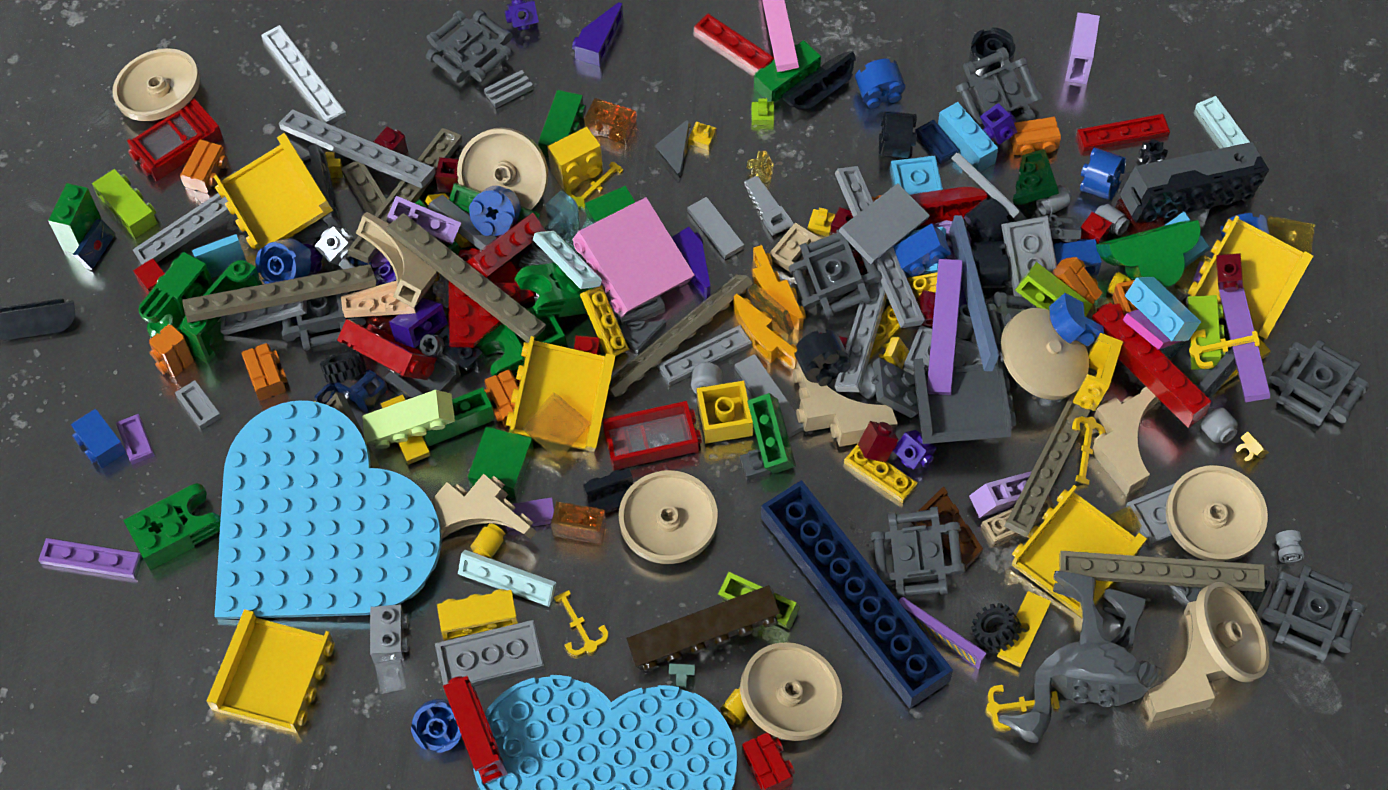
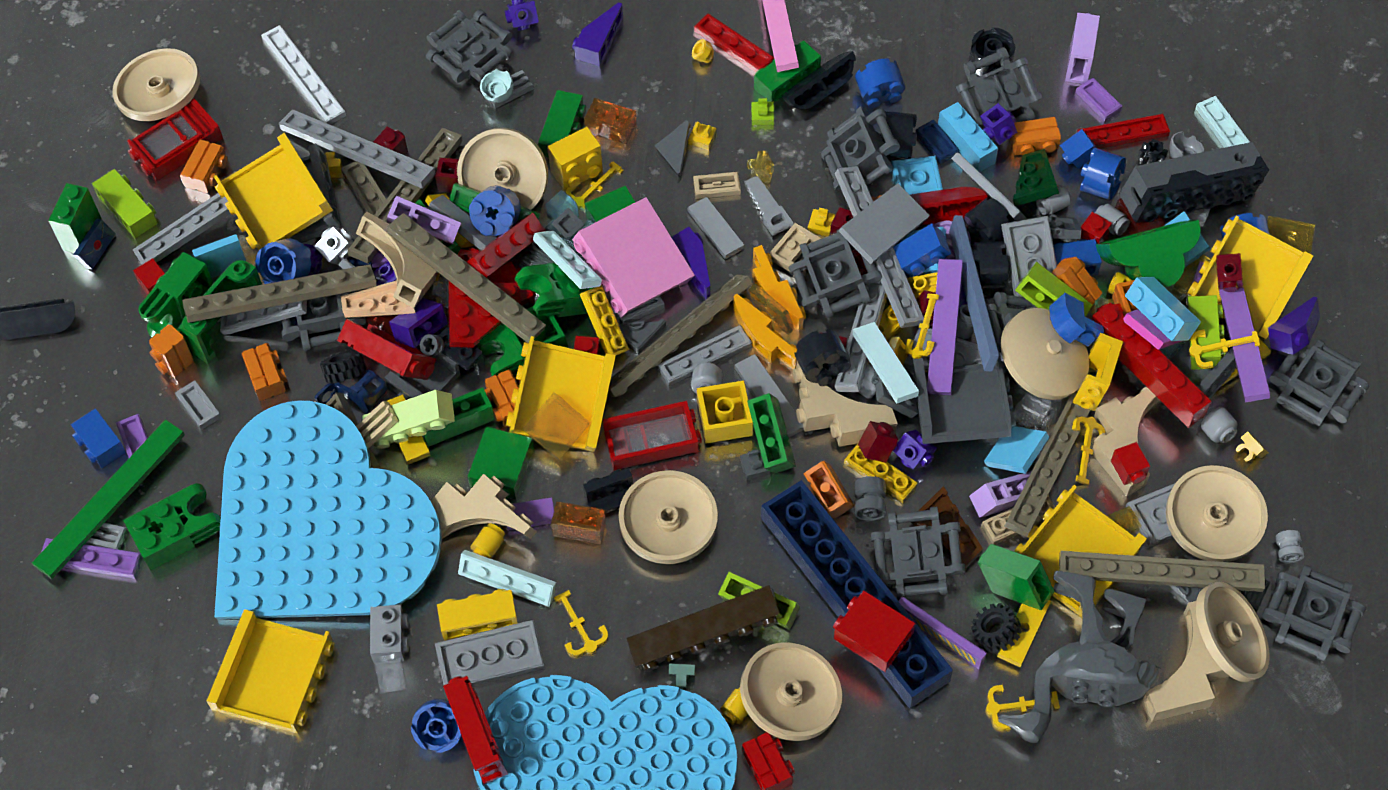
(108, 499): none -> green tile
(122, 531): none -> light grey tile
(374, 422): none -> tan tile
(497, 86): none -> light aqua hair
(567, 223): none -> dark grey tile
(703, 51): none -> yellow tile
(717, 188): none -> tan tile
(829, 489): none -> orange brick
(860, 145): none -> dark grey brick
(870, 498): none -> dark grey wheel
(873, 630): none -> red brick
(885, 362): none -> light aqua tile
(918, 352): none -> yellow piece
(1016, 576): none -> green brick
(1017, 451): none -> medium azure tile
(1032, 413): none -> clear brick
(1078, 149): none -> blue brick
(1098, 99): none -> medium lavender tile
(1130, 464): none -> red brick
(1184, 146): none -> light grey hair
(1296, 328): none -> dark purple slope

